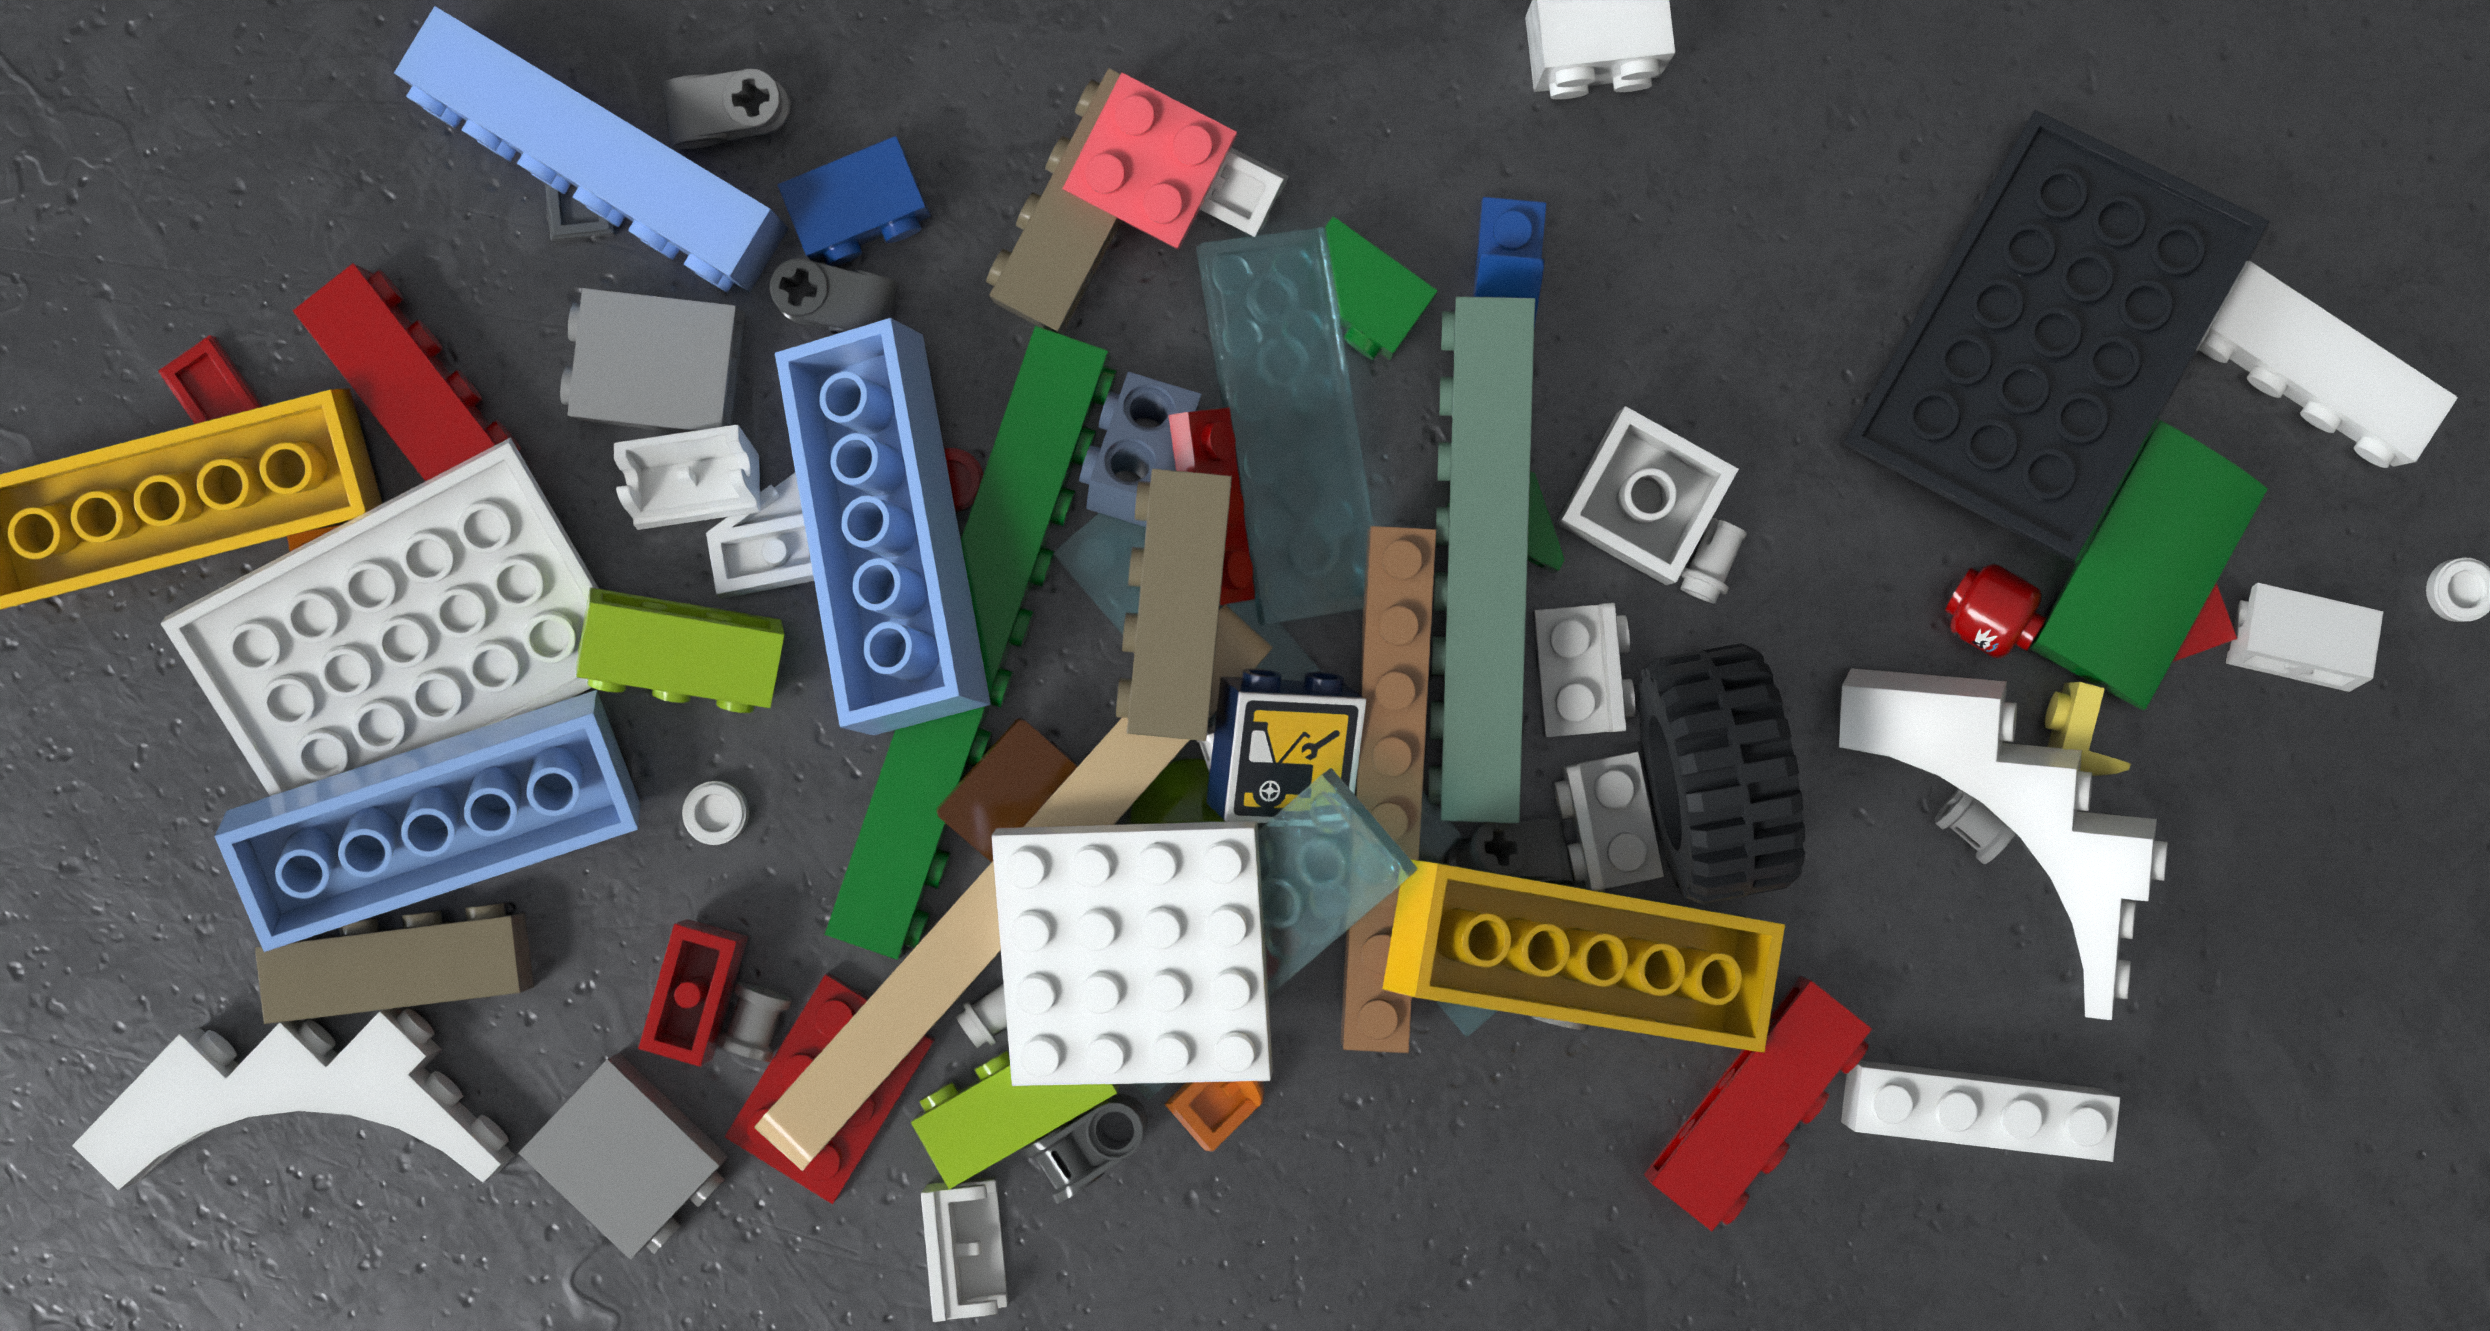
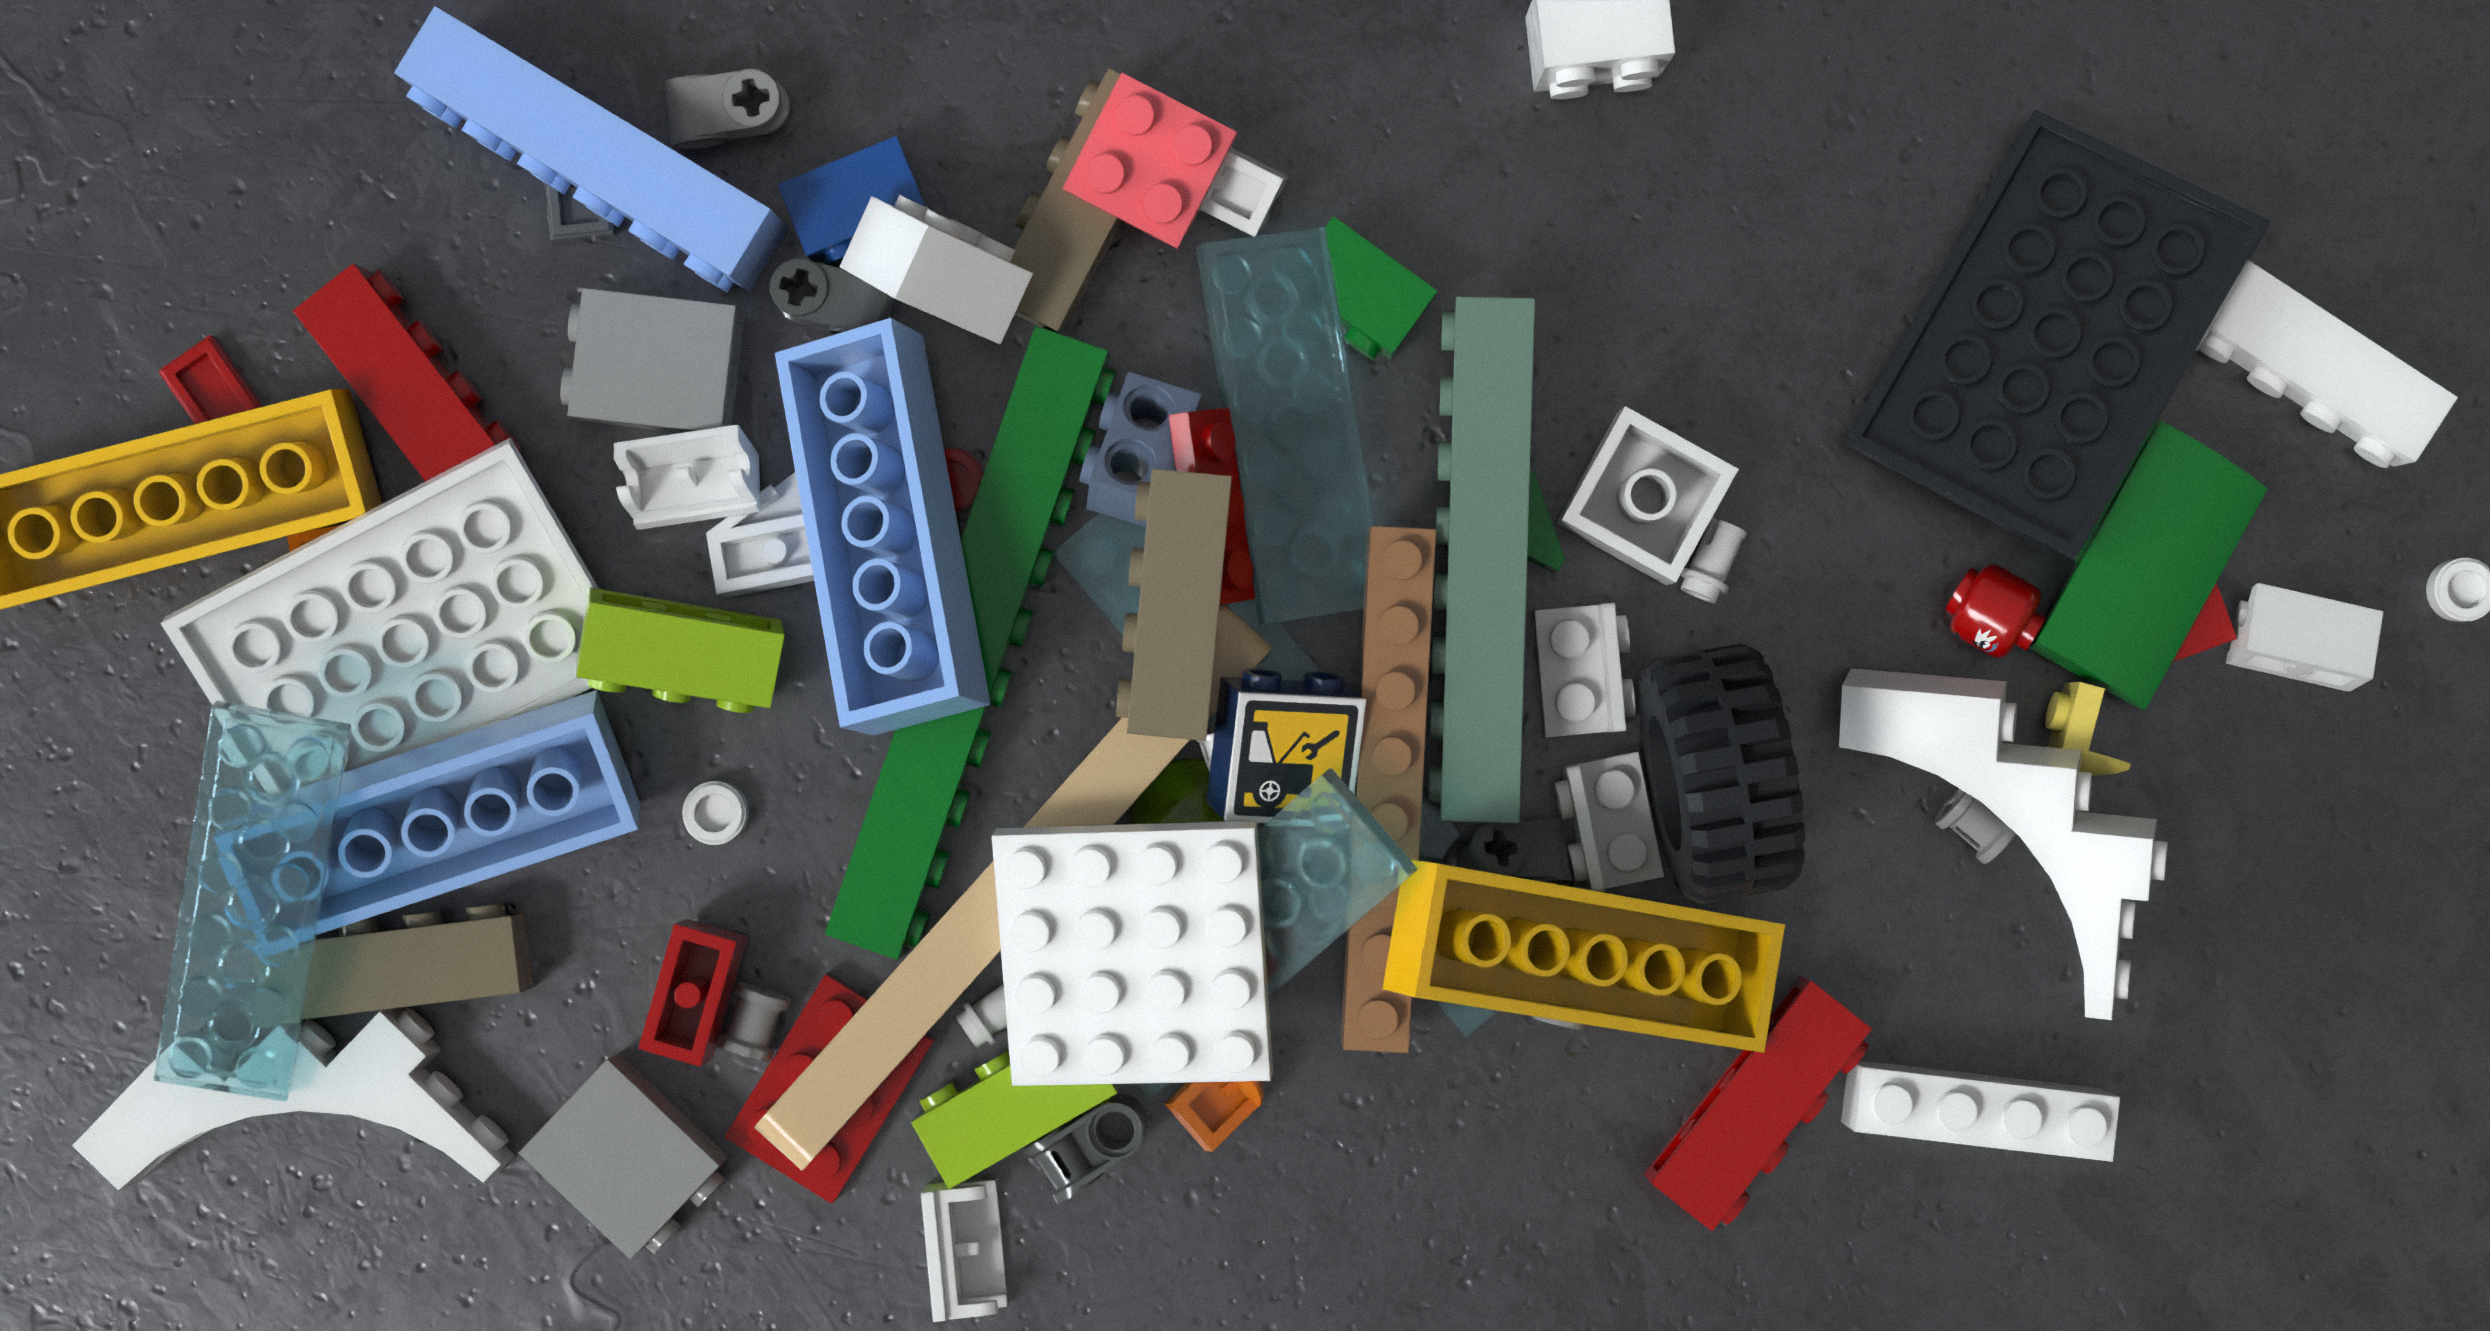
(251, 900): none -> clear light blue plate
(937, 266): none -> white brick
(1006, 786): reddish brown panel -> none
(1510, 249): blue slope -> none

